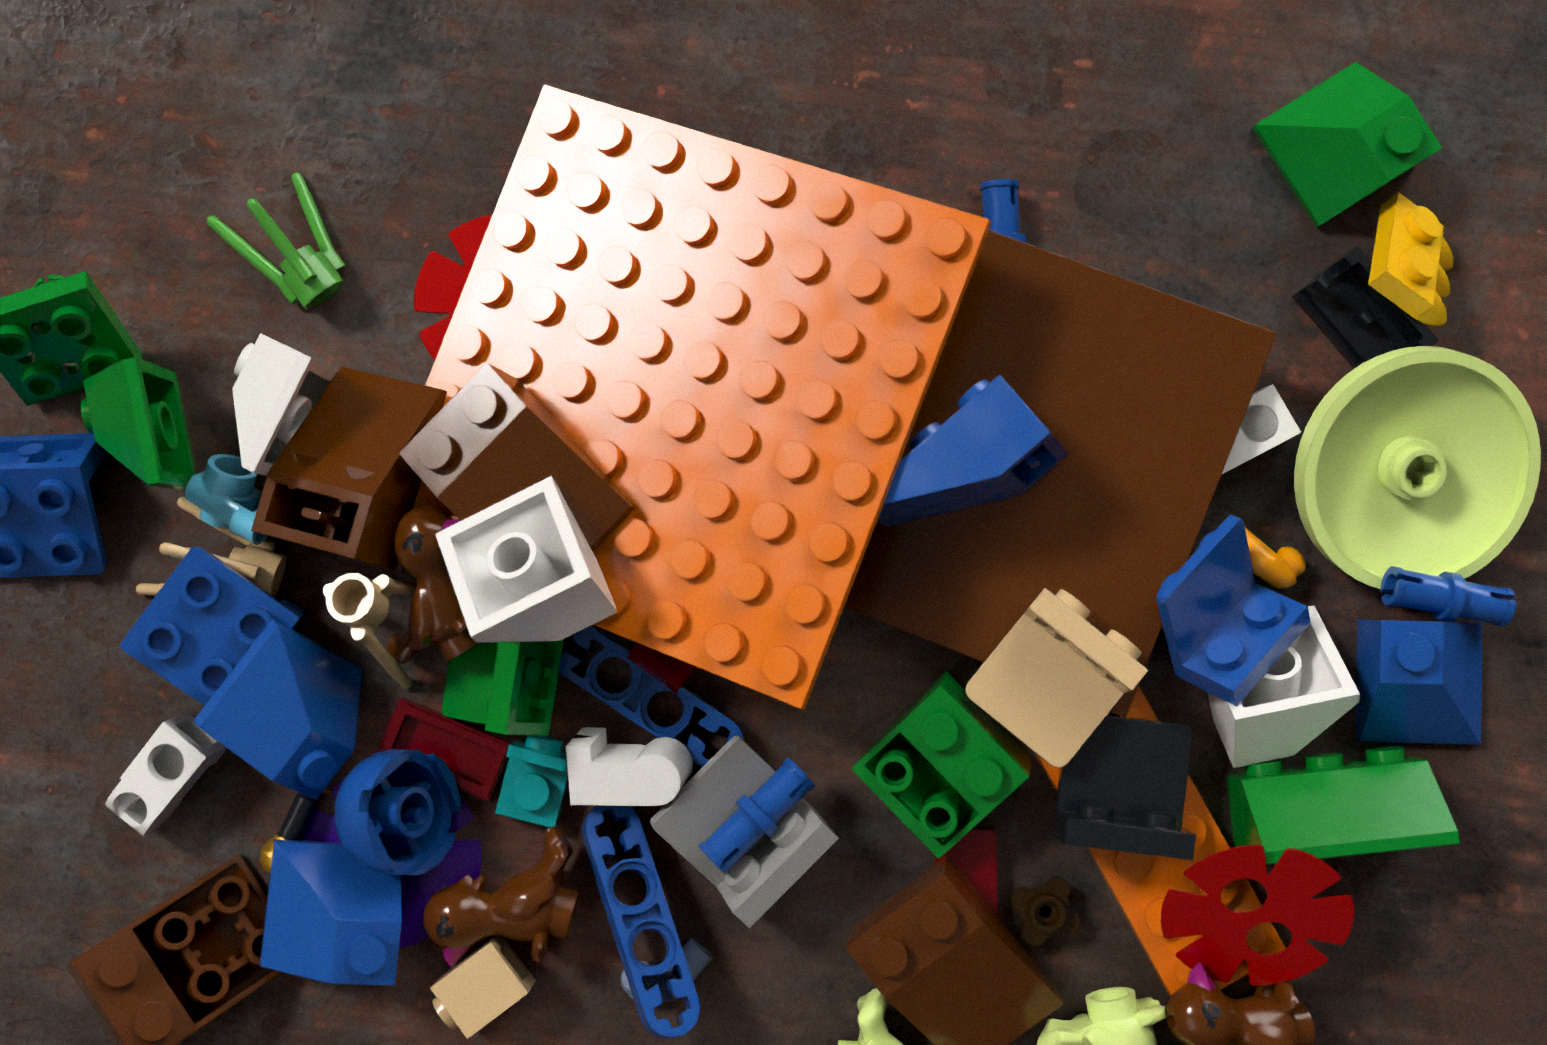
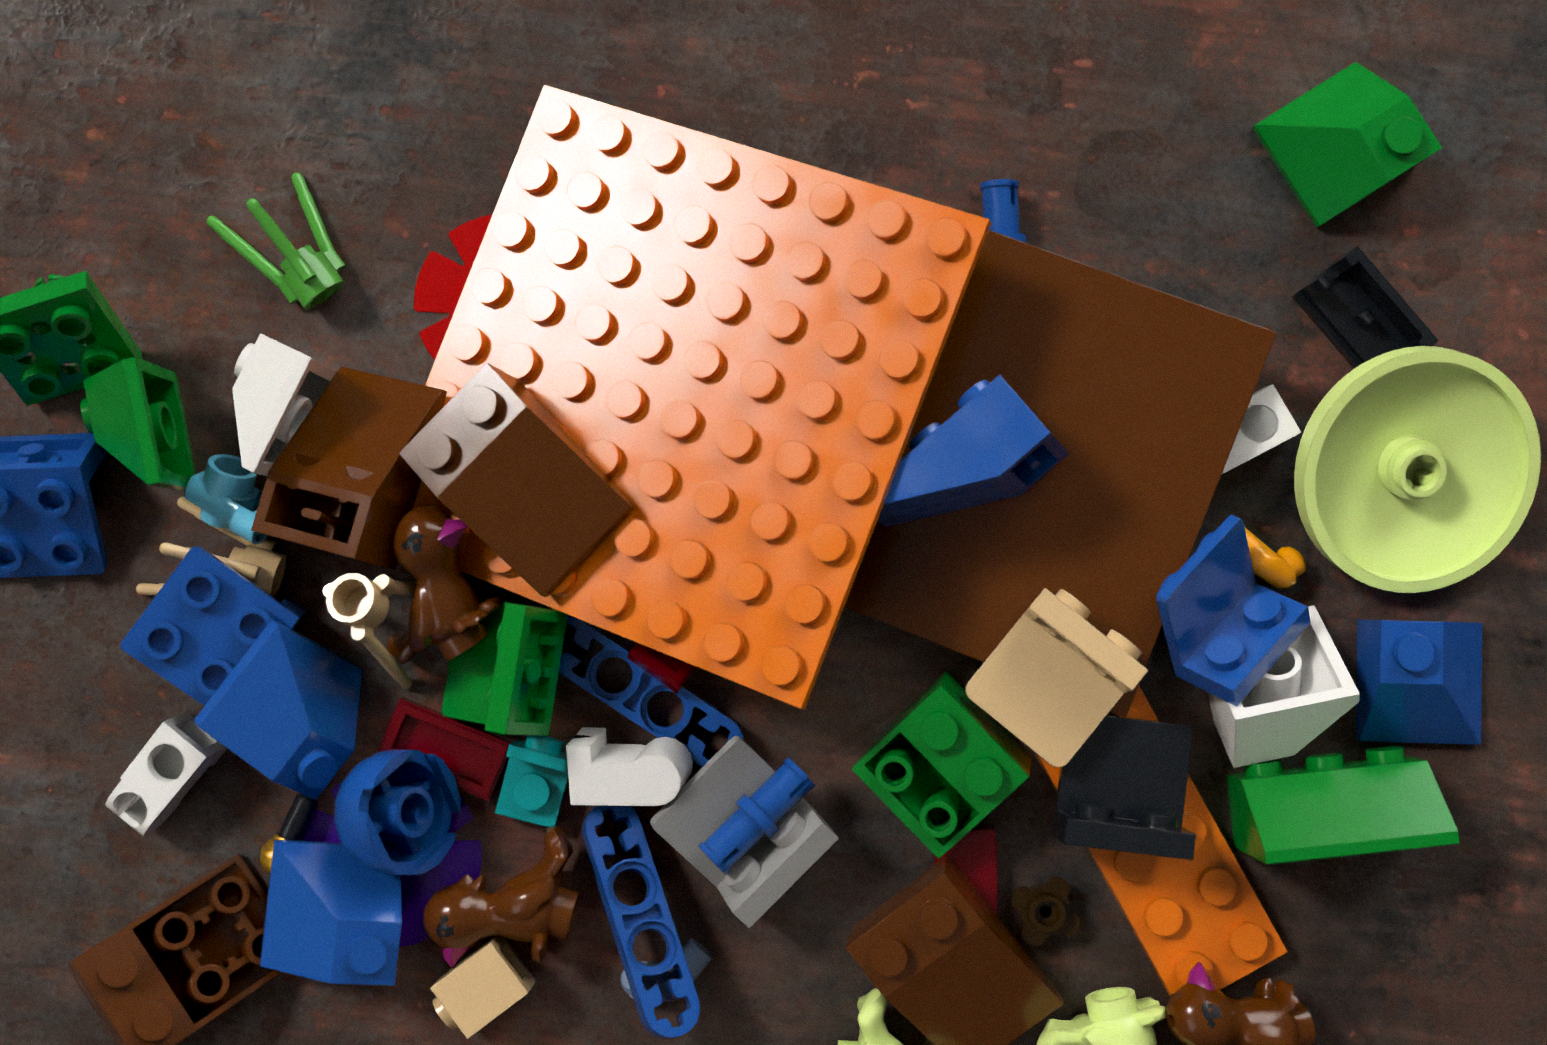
(525, 569): white slope -> none
(1289, 902): red piece -> none
(1411, 260): yellow plate -> none
(1448, 596): blue pin -> none

